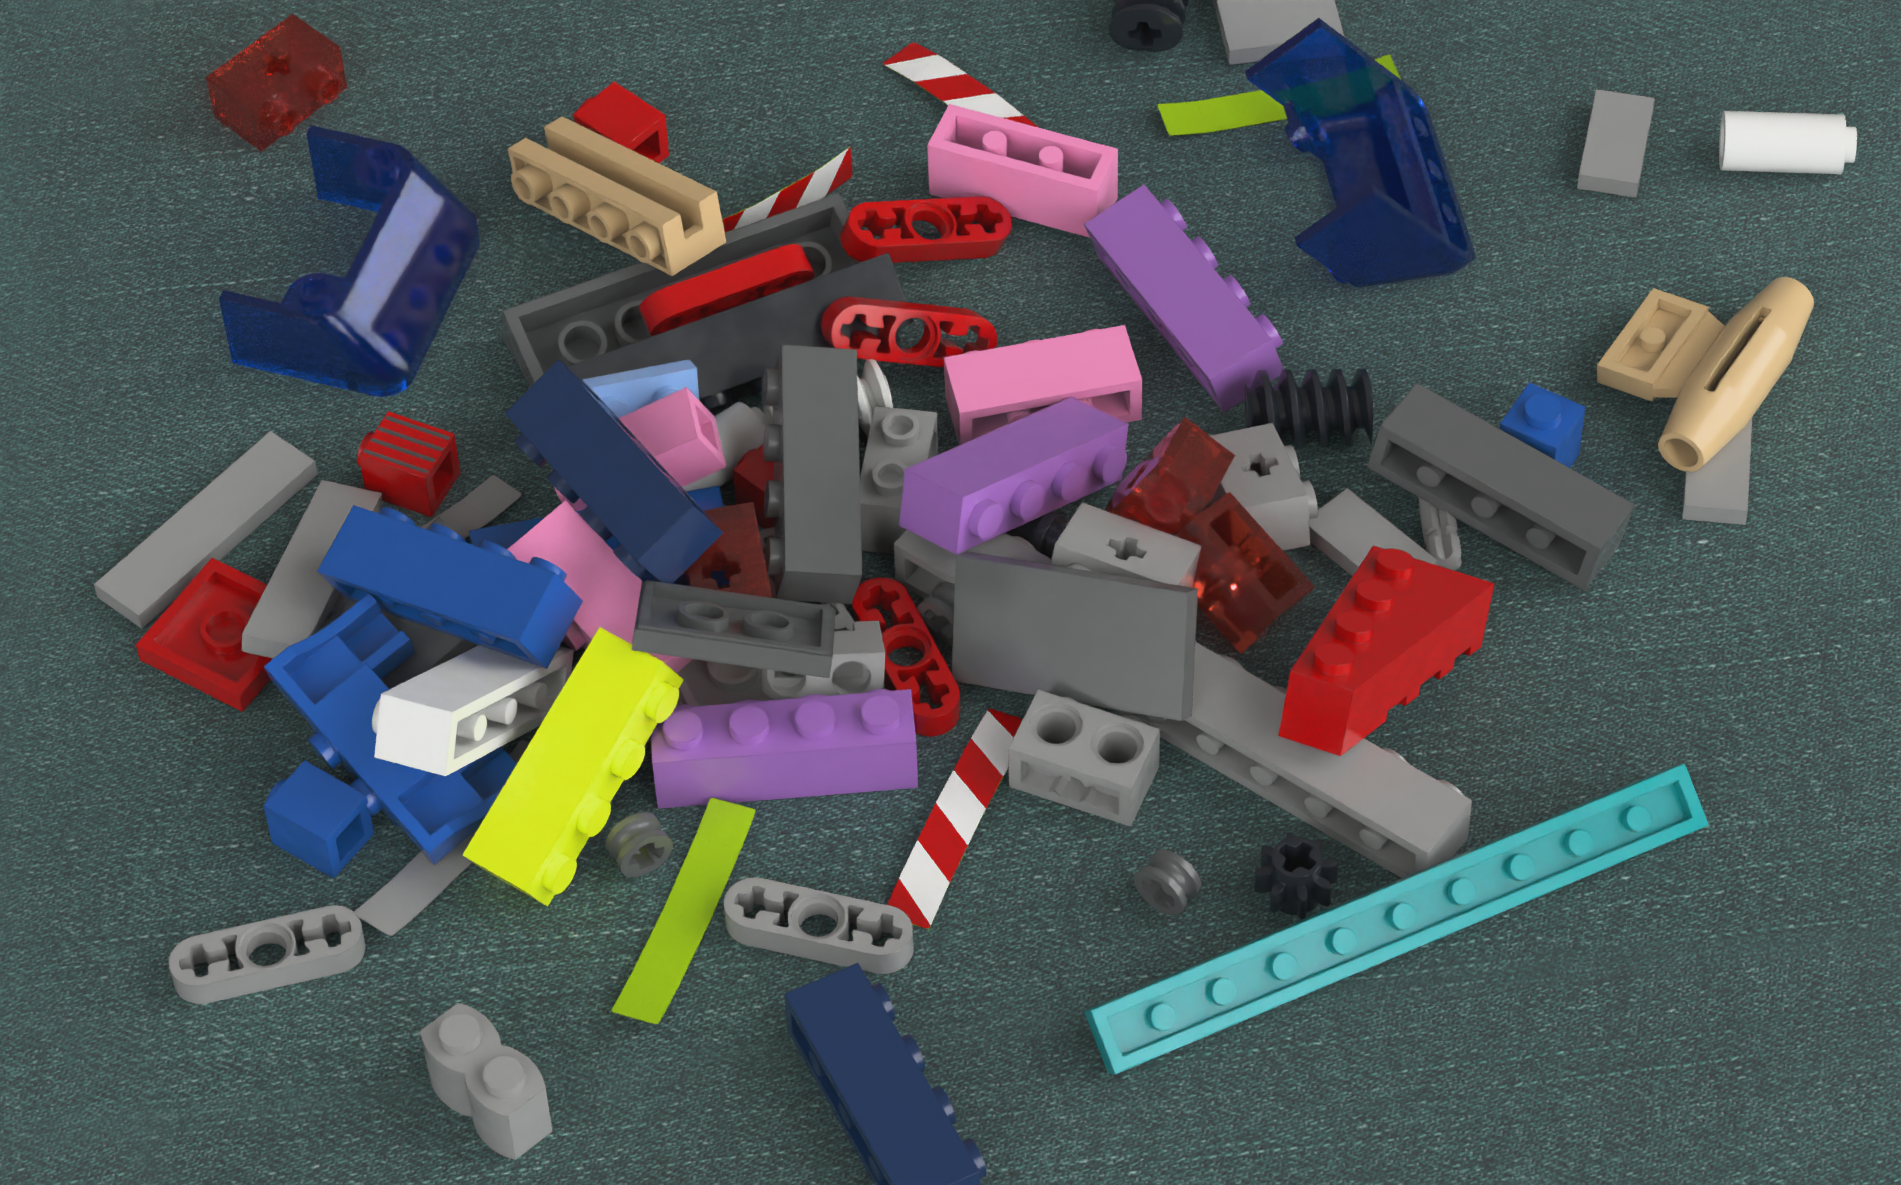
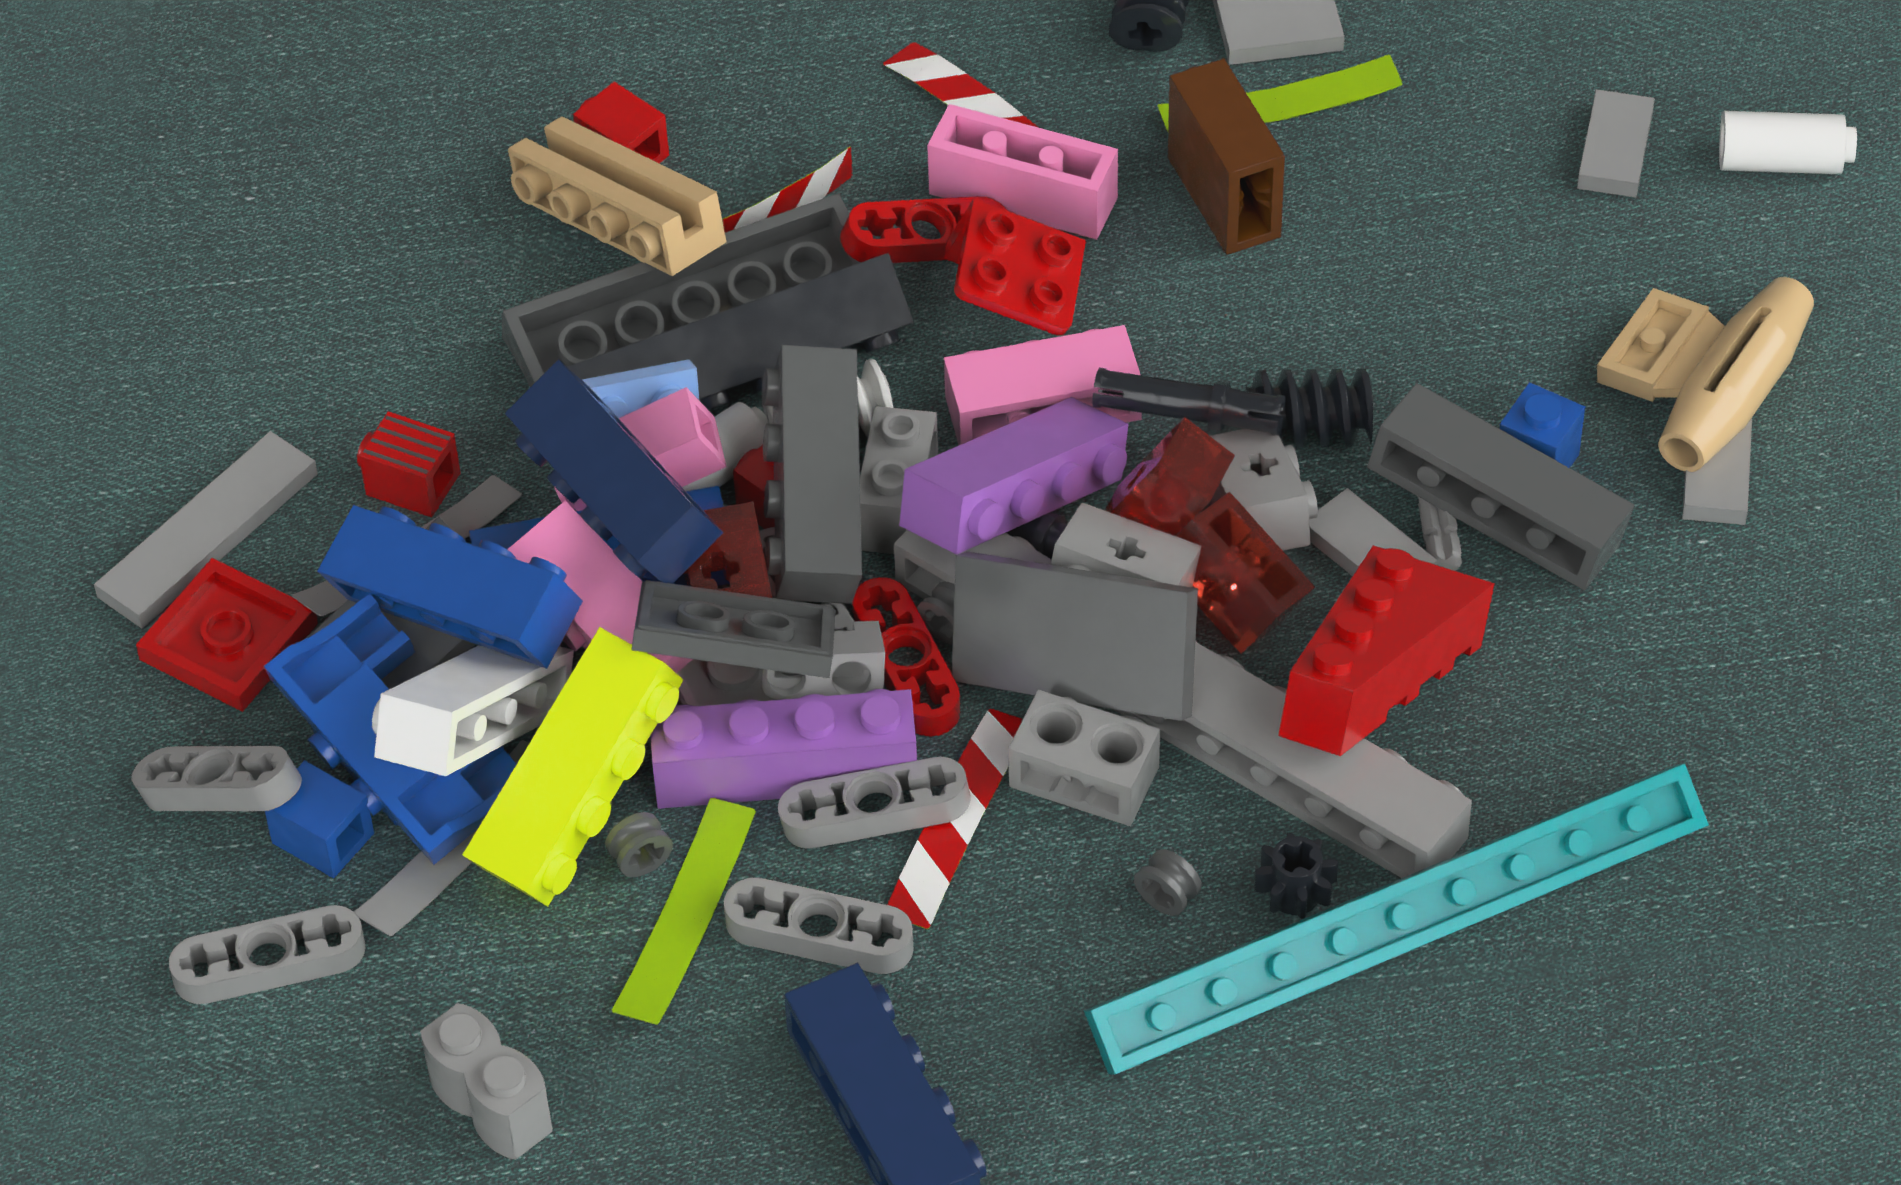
(246, 778): none -> light grey beam
(277, 82): clear red brick -> none
(297, 595): light grey tile -> none
(382, 317): clear blue windscreen -> none
(725, 288): red beam -> none
(851, 788): none -> light grey beam
(888, 316): red beam -> none
(1016, 266): none -> red bracket
(1184, 295): medium lavender brick -> none
(1211, 404): none -> black pin
(1225, 156): none -> reddish brown brick
(1380, 156): clear blue windscreen -> none

